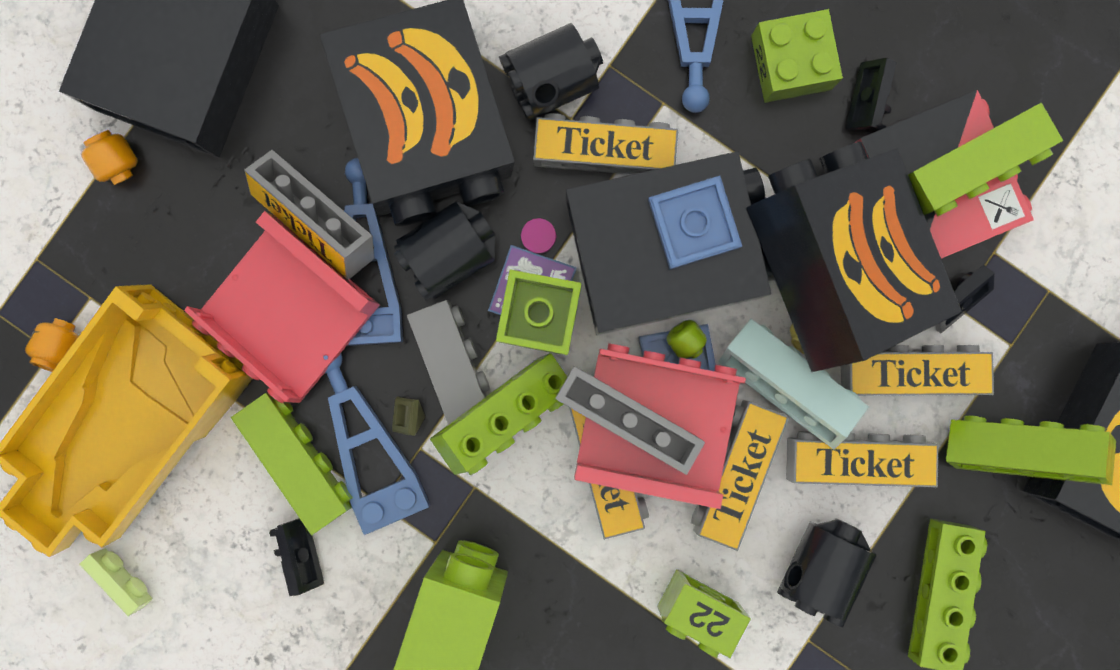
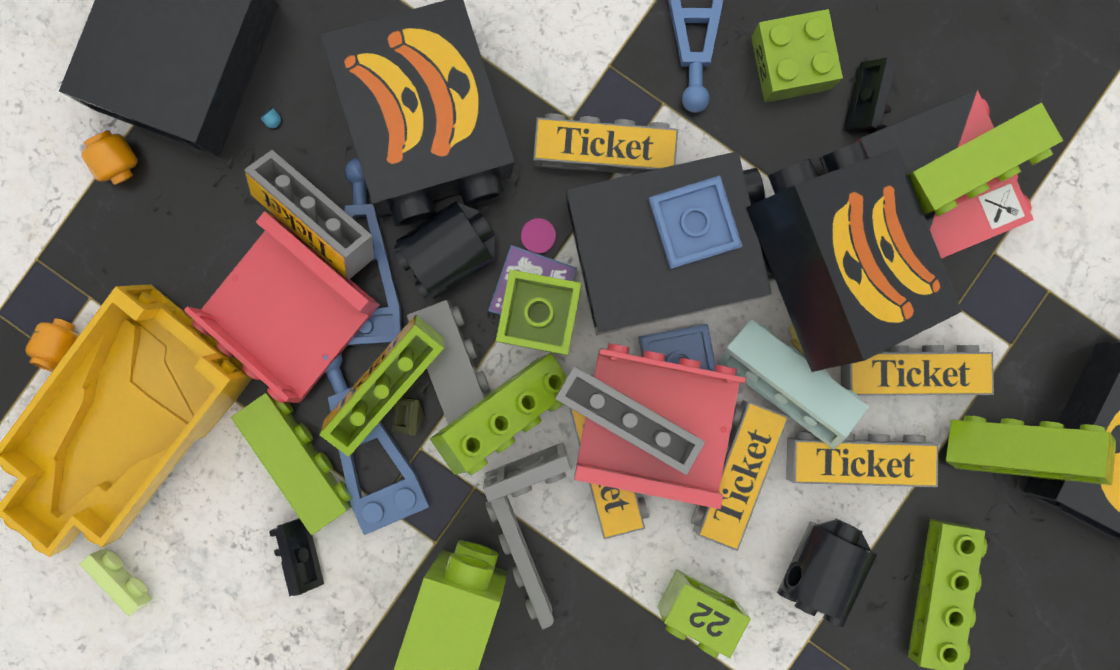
(271, 118): none -> medium azure piece
(382, 385): none -> lime brick
(517, 480): none -> light grey bracket
(552, 70): black cylinder -> none
(686, 339): lime piece -> none
(969, 292): black plate -> none

